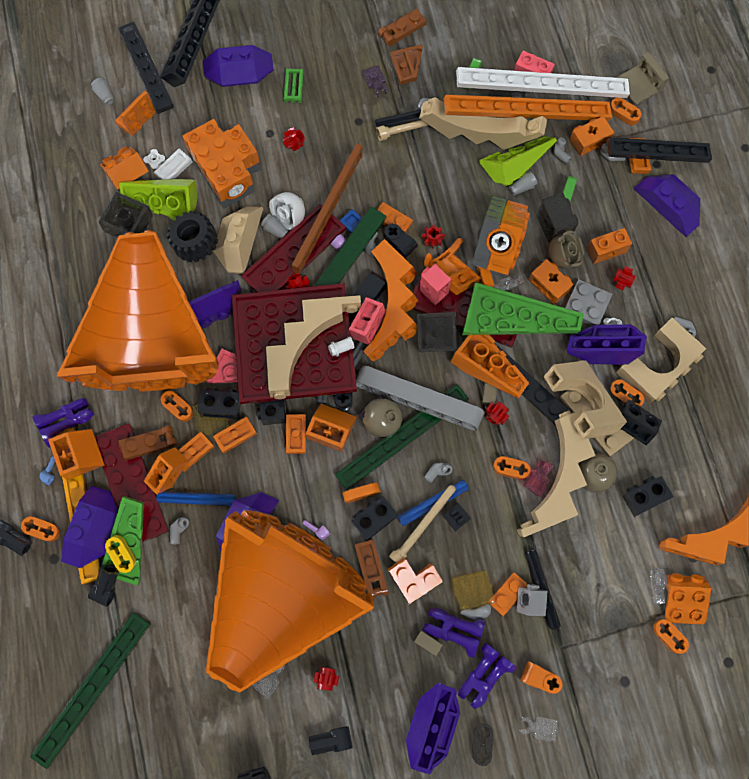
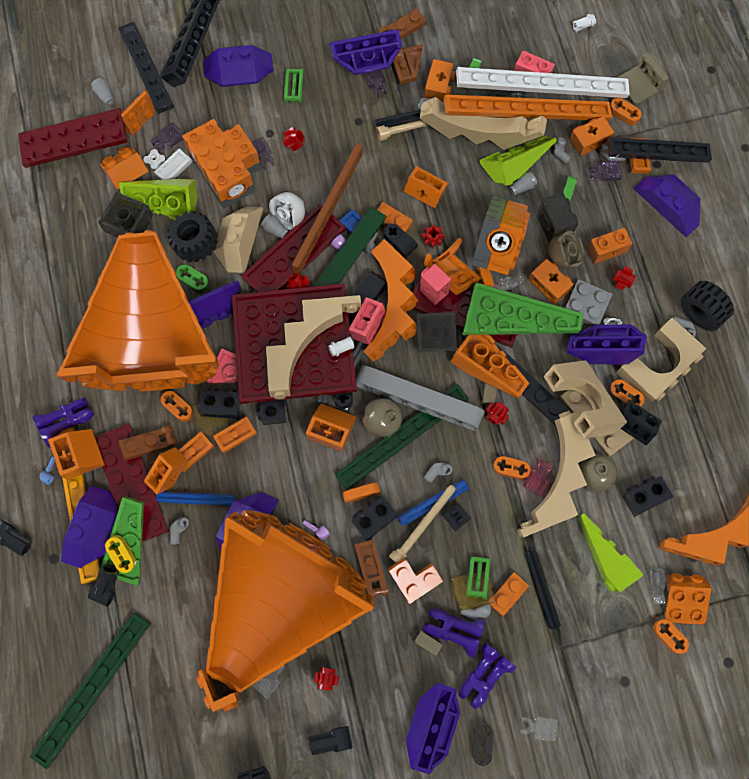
(39, 532): orange beam -> none
(72, 138): none -> dark red plate
(169, 136): none -> clear purple plate
(194, 275): none -> bright green beam
(212, 699): none -> orange bracket
(263, 152): none -> clear purple plate
(296, 434): orange plate -> none
(367, 52): none -> dark purple wedge
(425, 187): none -> orange brick
(439, 79): none -> orange brick
(476, 593): none -> bright green tile
(532, 600): light grey brick -> none
(538, 677): orange piece -> none
(588, 21): none -> white pin
(608, 170): none -> clear purple plate
(615, 569): none -> lime wedge
(707, 305): none -> black tyre

